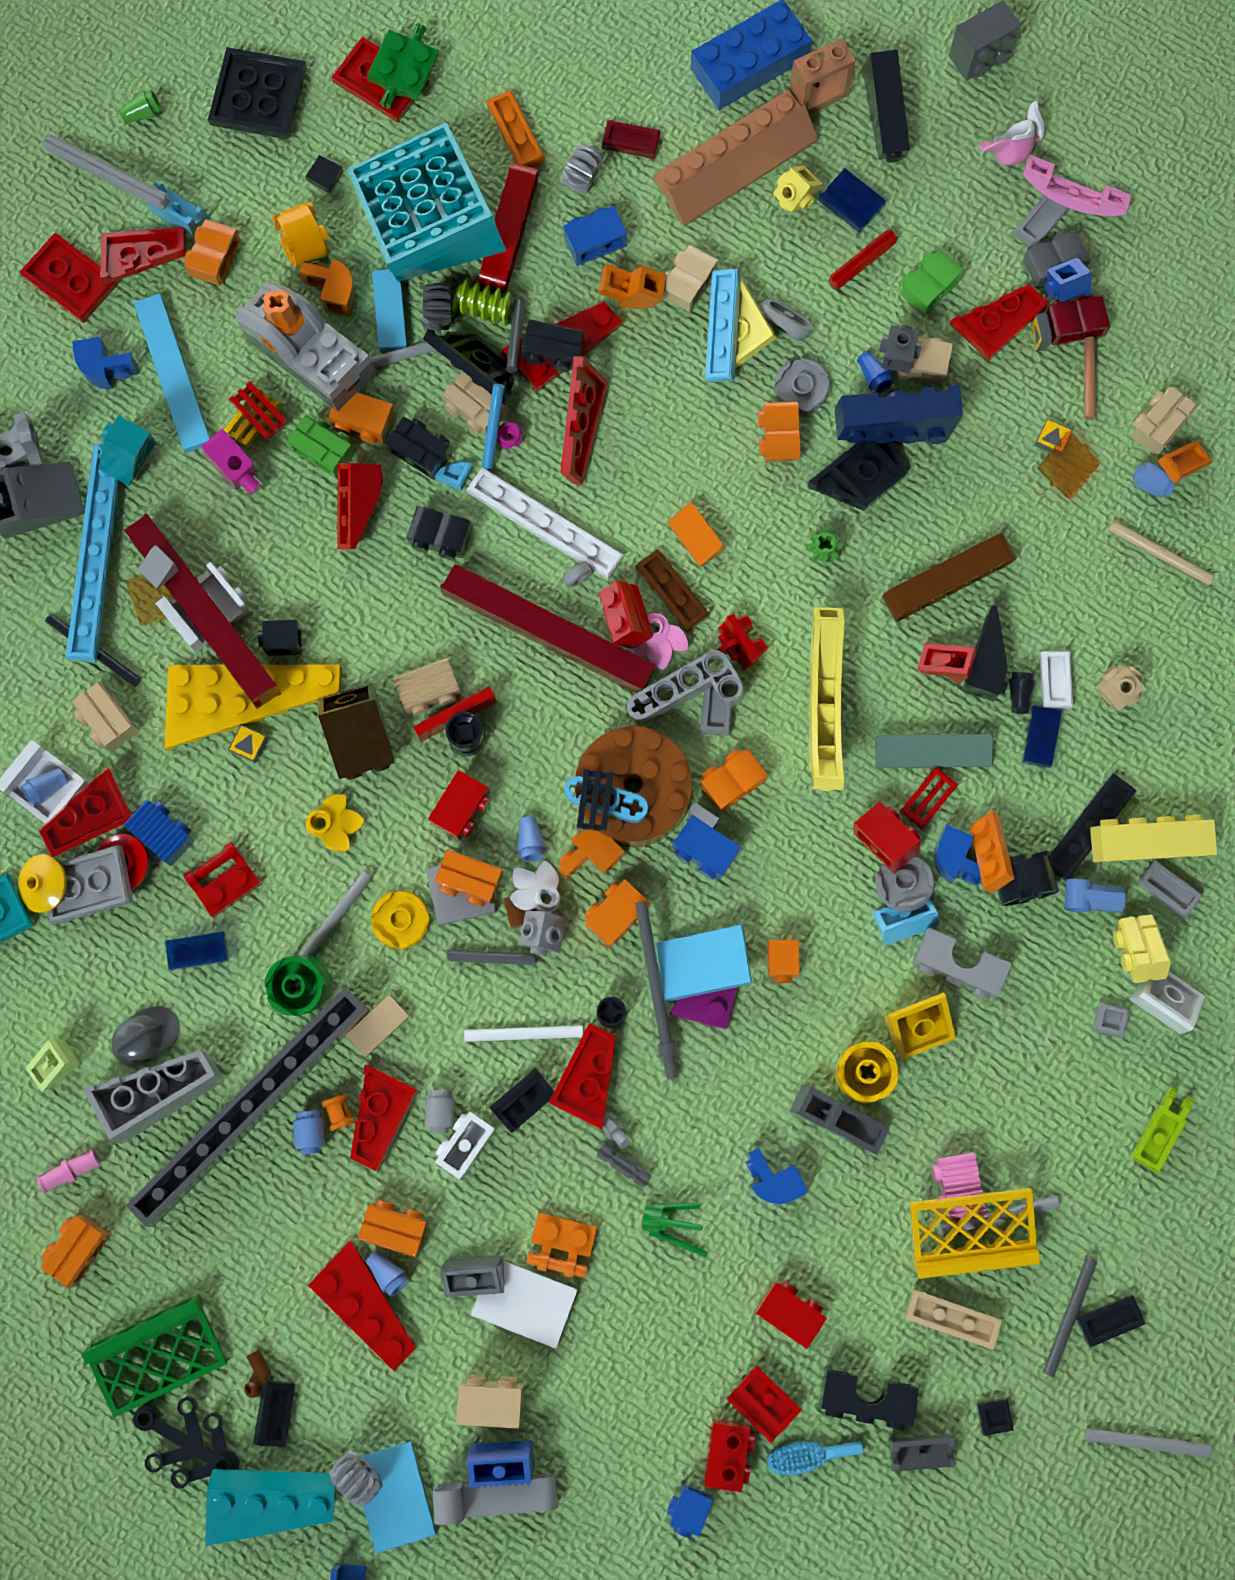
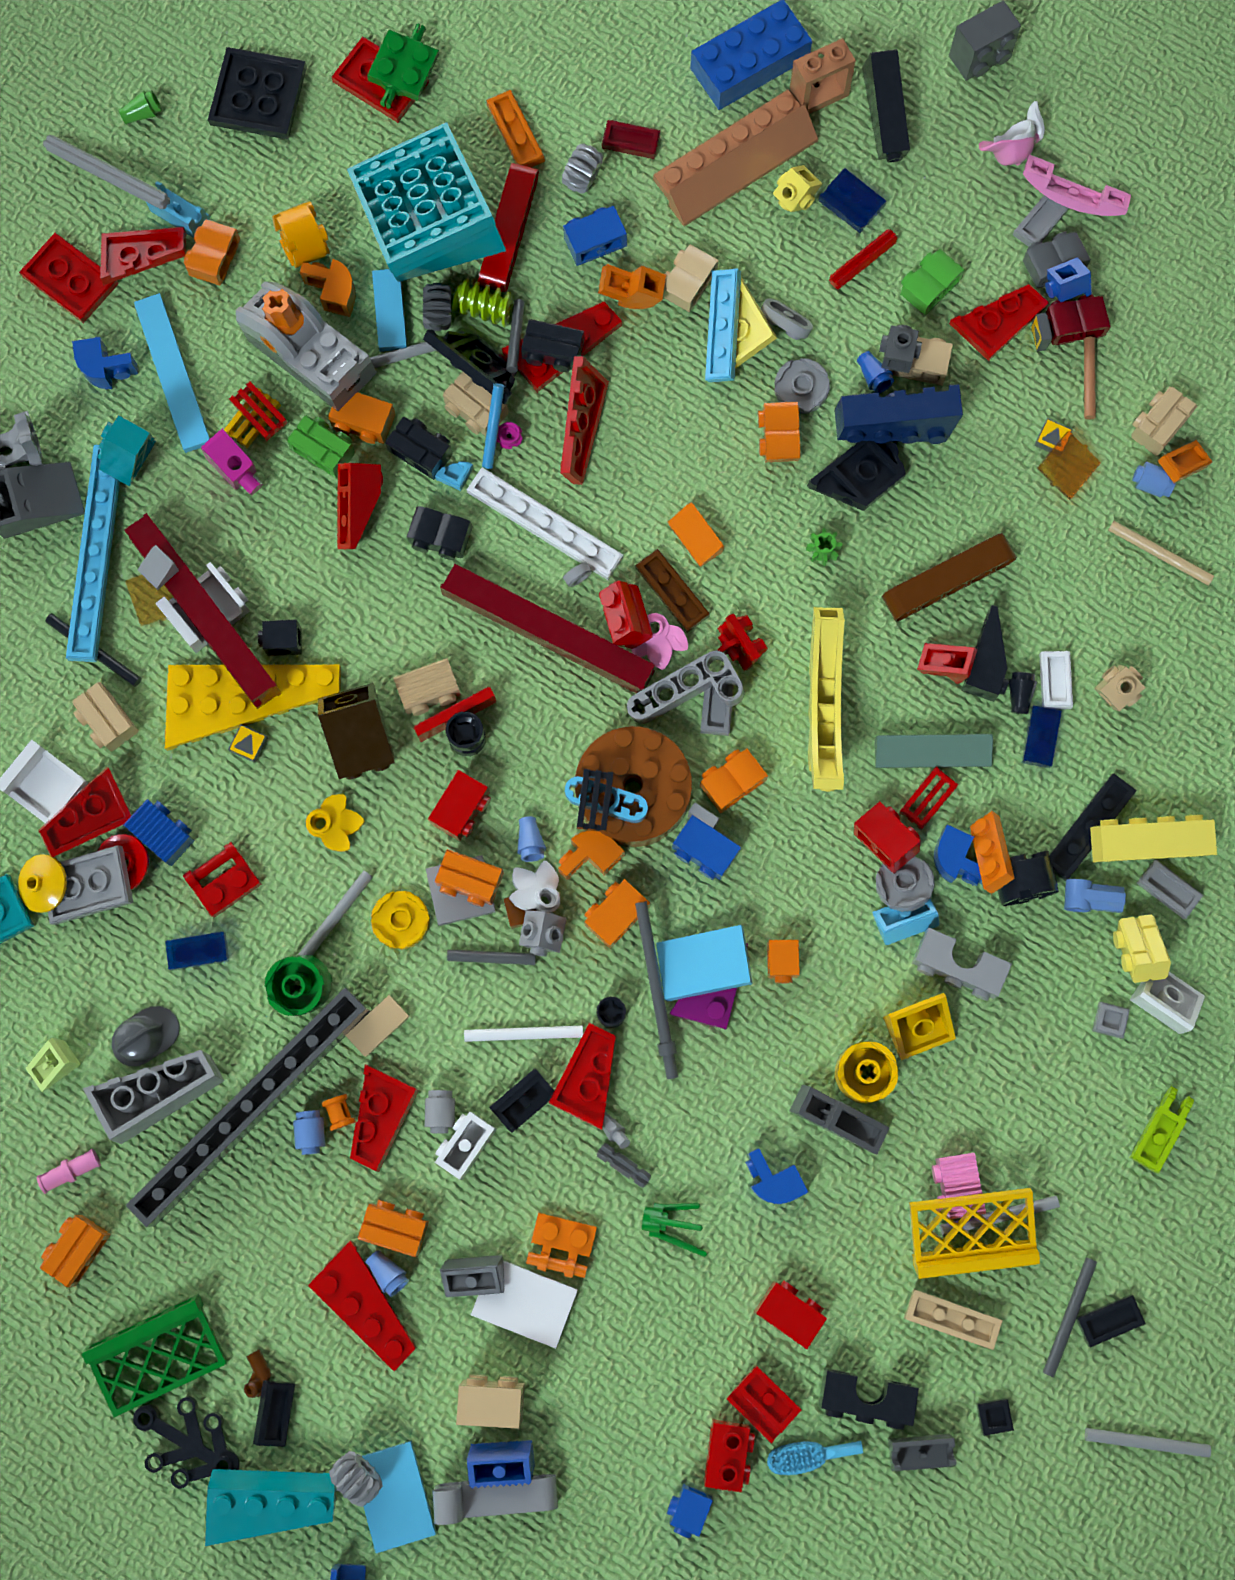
(43, 786): medium blue cone -> none
(324, 173): black tile -> none

